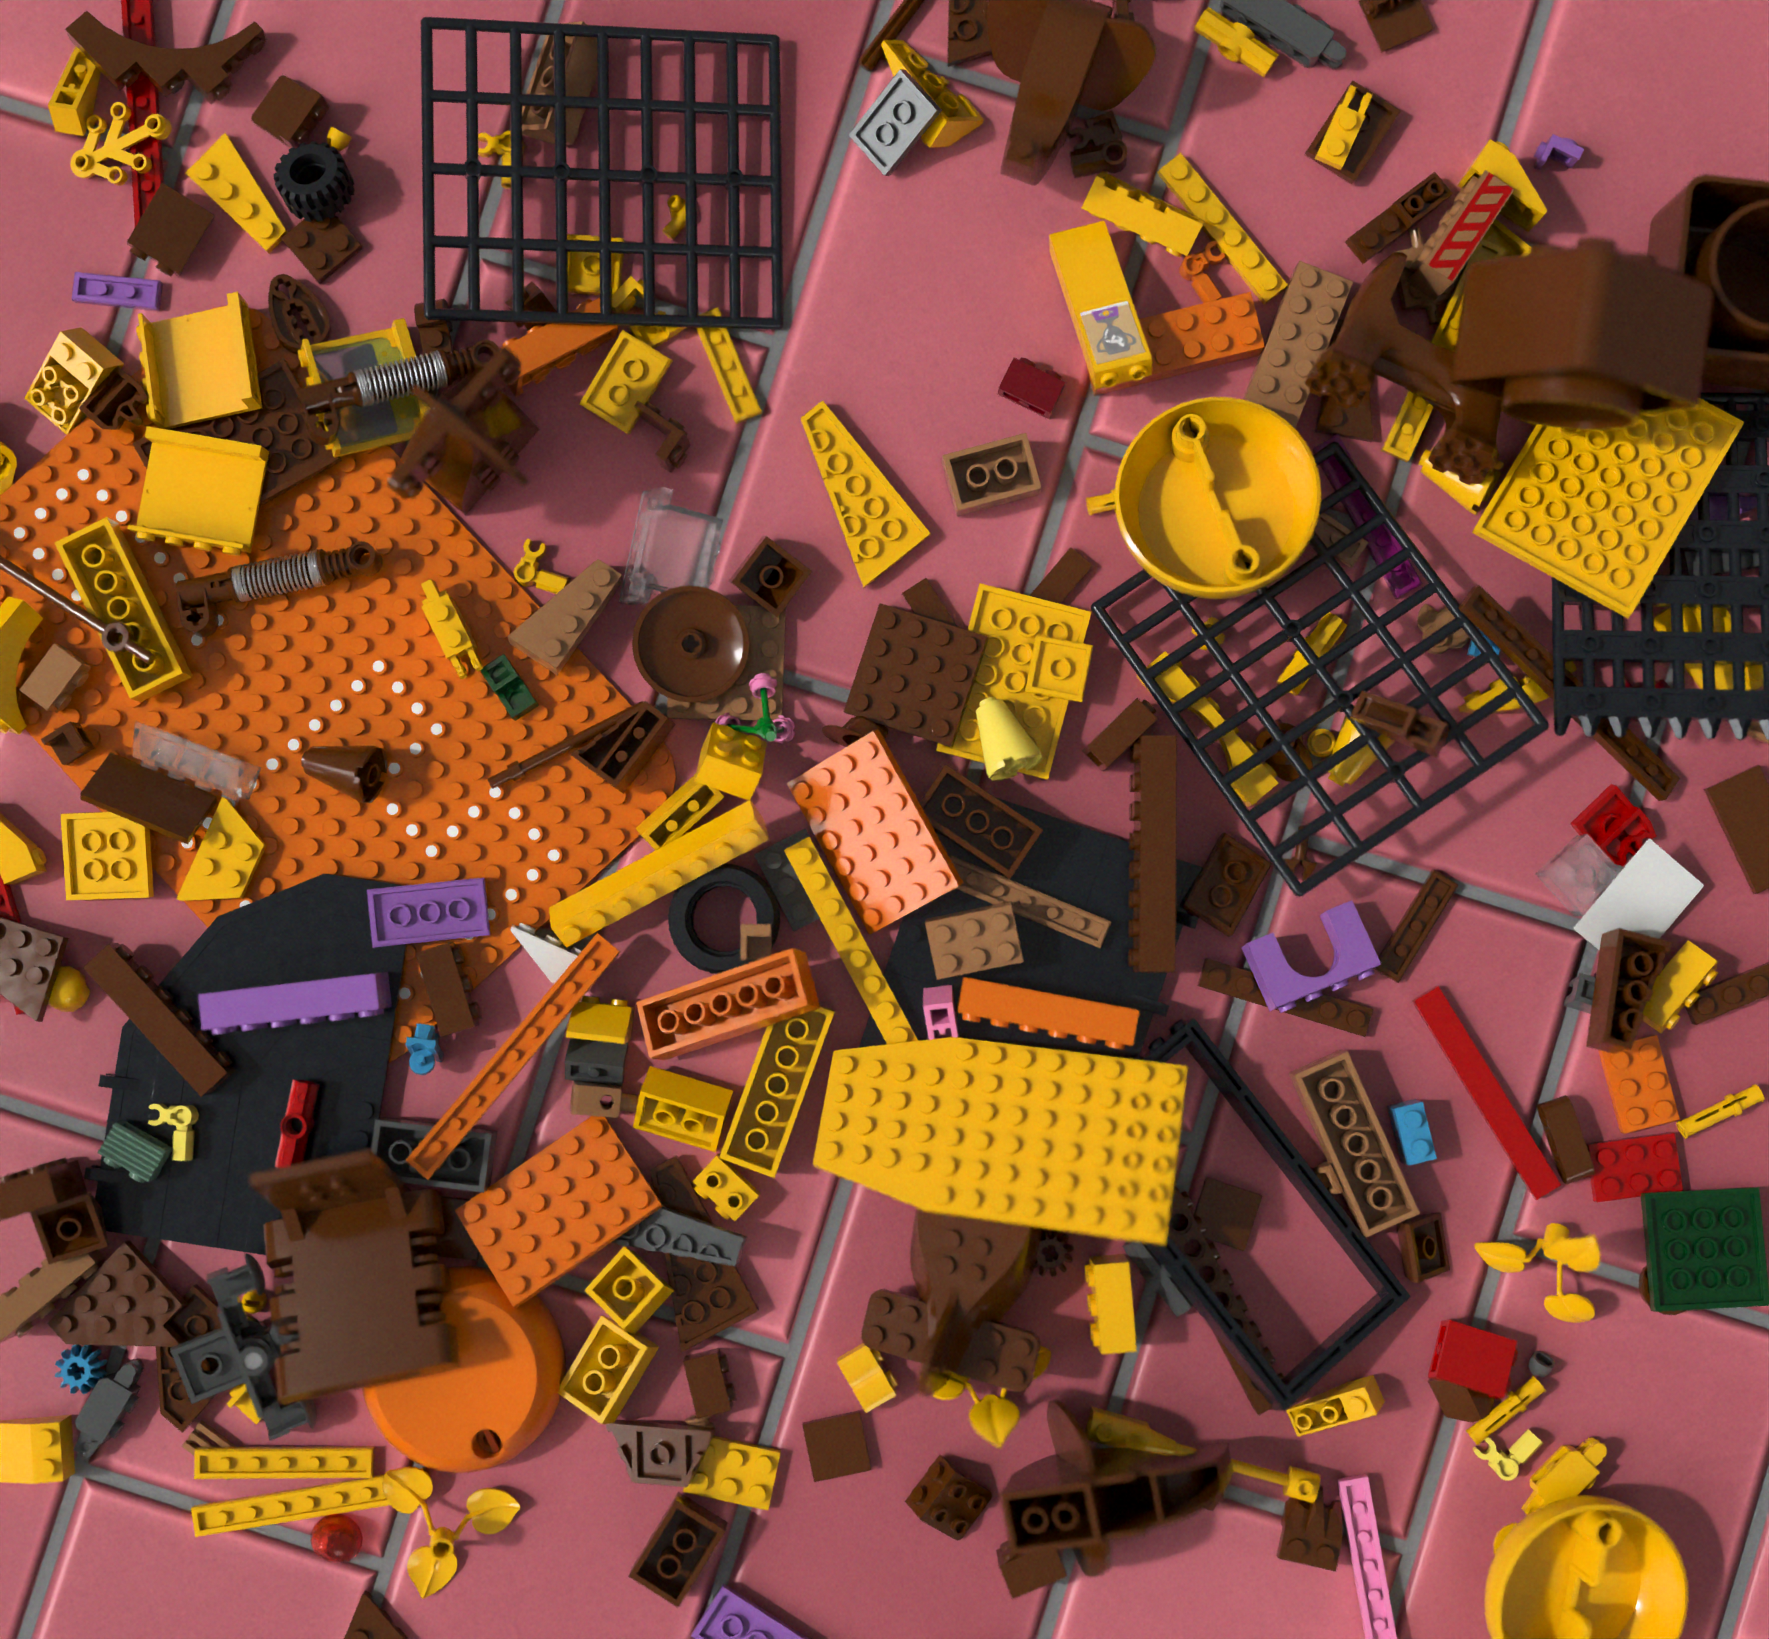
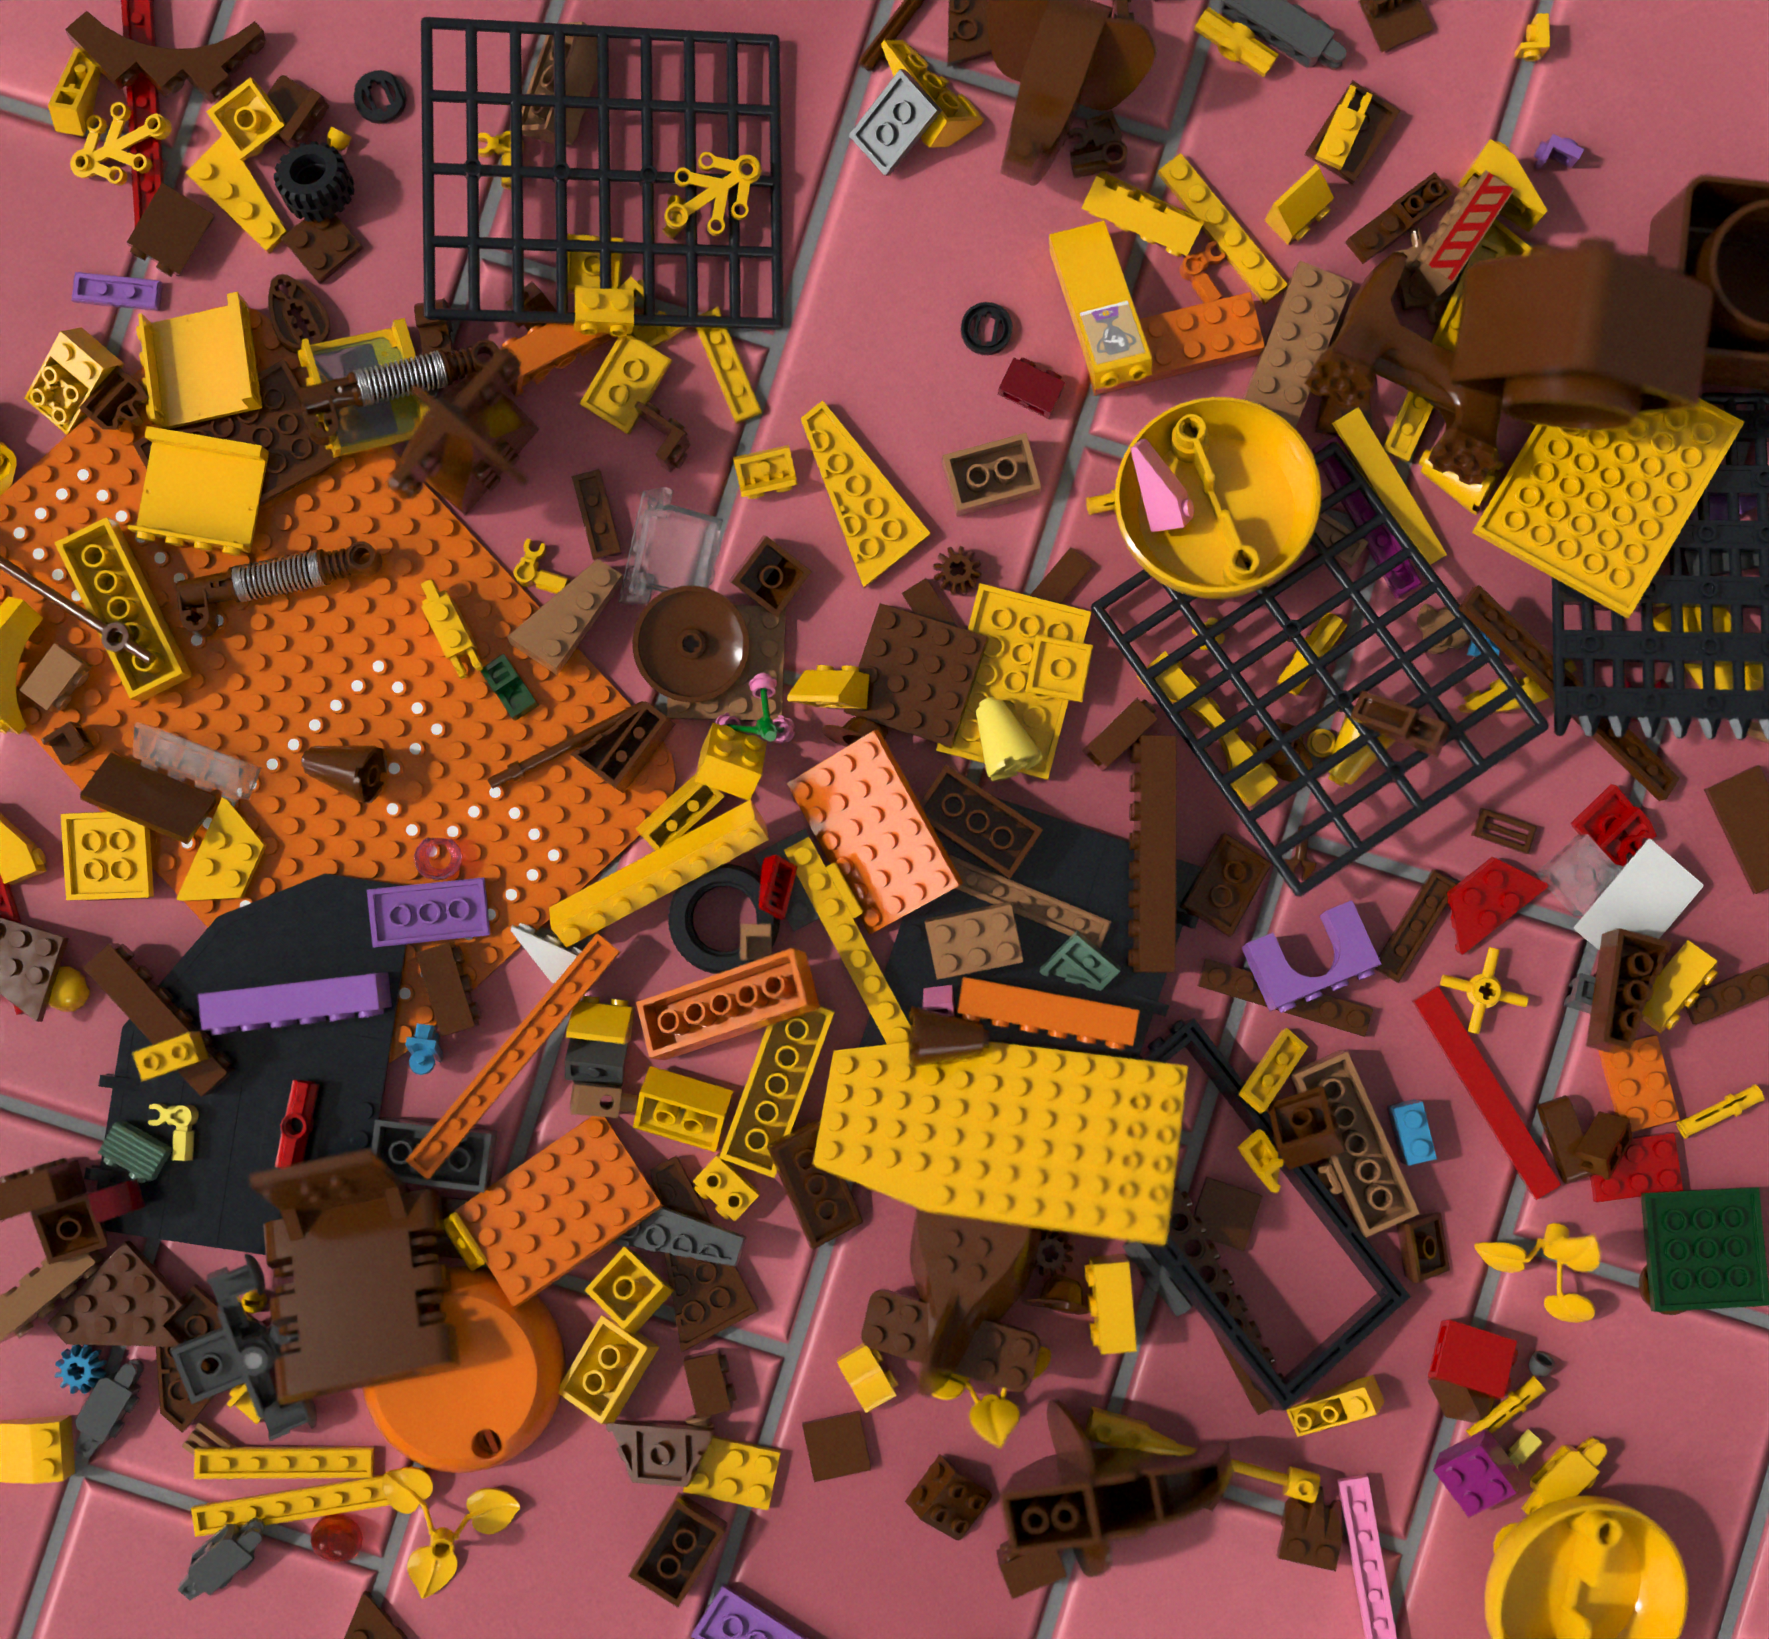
(116, 1200): none -> dark red brick
(170, 1055): none -> yellow brick
(221, 1558): none -> dark grey hinge
(247, 119): none -> yellow slope
(395, 107): none -> black piece
(422, 862): none -> clear pink piece
(464, 1241): none -> yellow slope
(596, 514): none -> reddish brown plate
(604, 311): none -> yellow bracket
(716, 190): none -> yellow plant
(765, 472): none -> yellow bracket
(787, 871): none -> red slope
(818, 1197): none -> reddish brown tile
(832, 688): none -> yellow slope
(844, 890): none -> yellow tile
(943, 1037): none -> reddish brown cone
(957, 560): none -> reddish brown gear
(980, 310): none -> black piece
(1061, 1295): none -> reddish brown piece
(1081, 963): none -> sand green wing
(1162, 492): none -> bright pink slope
(1262, 1158): none -> yellow slope
(1273, 1070): none -> yellow plate
(1300, 206): none -> yellow slope
(1305, 1128): none -> reddish brown slope
(1386, 482): none -> yellow tile
(1477, 1472): none -> magenta brick
(1480, 823): none -> reddish brown tile
(1488, 900): none -> red wing
(1488, 981): none -> yellow bar
(1537, 39): none -> yellow bracket
(1604, 1144): none -> reddish brown hinge

